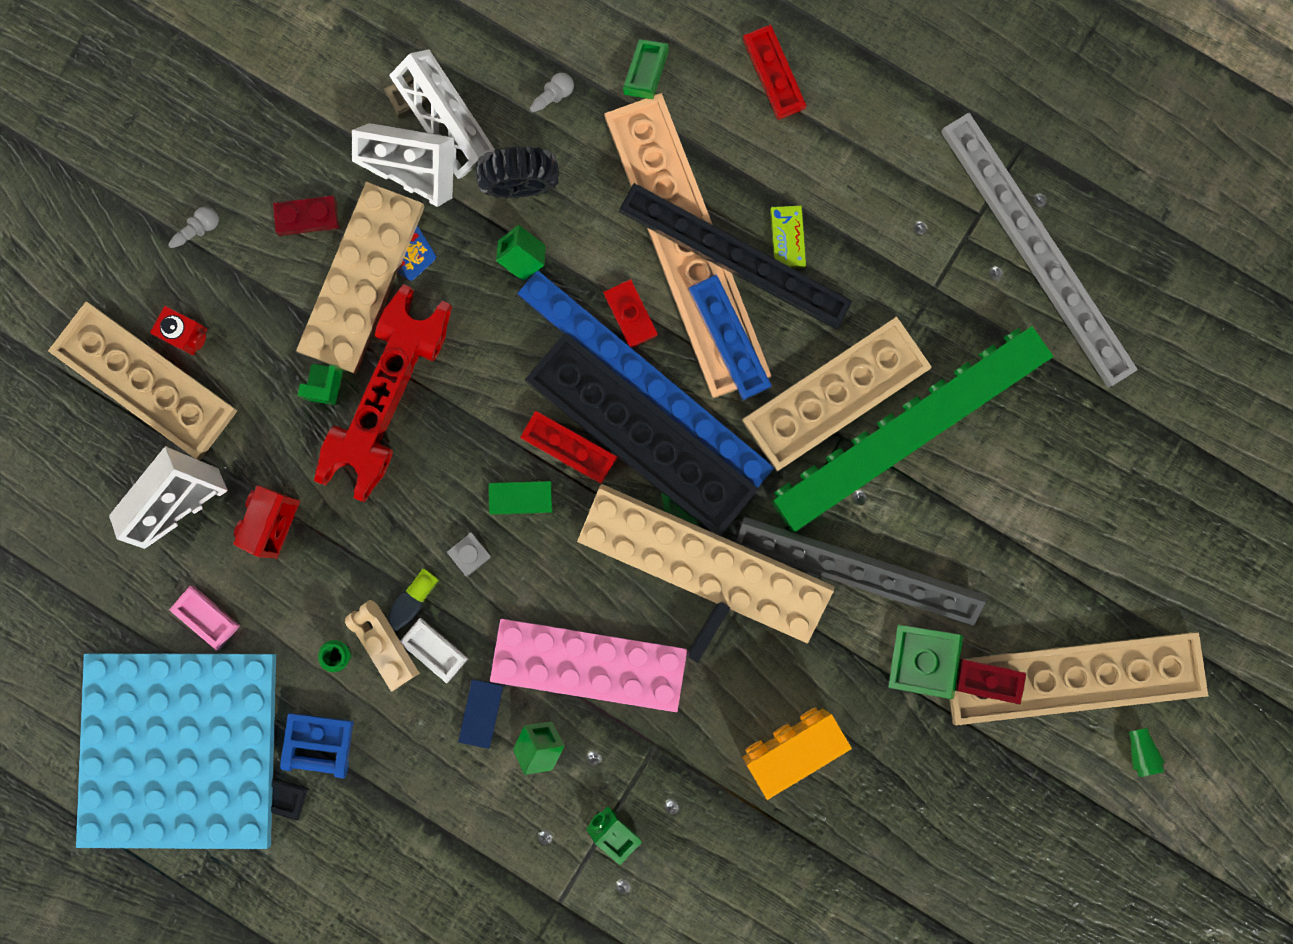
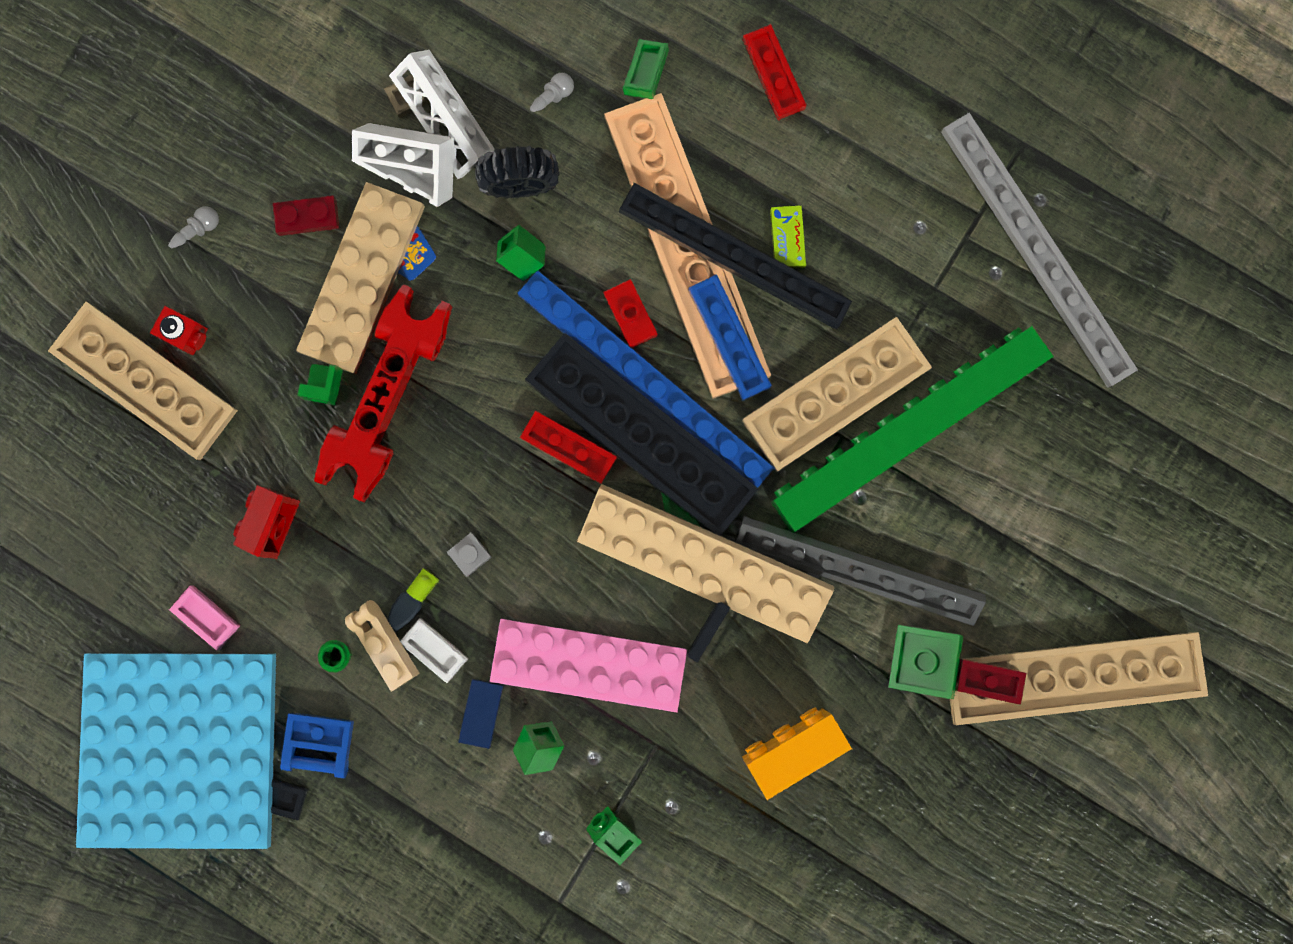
(163, 495): white wedge -> none
(520, 498): green tile -> none
(1145, 754): green cone -> none

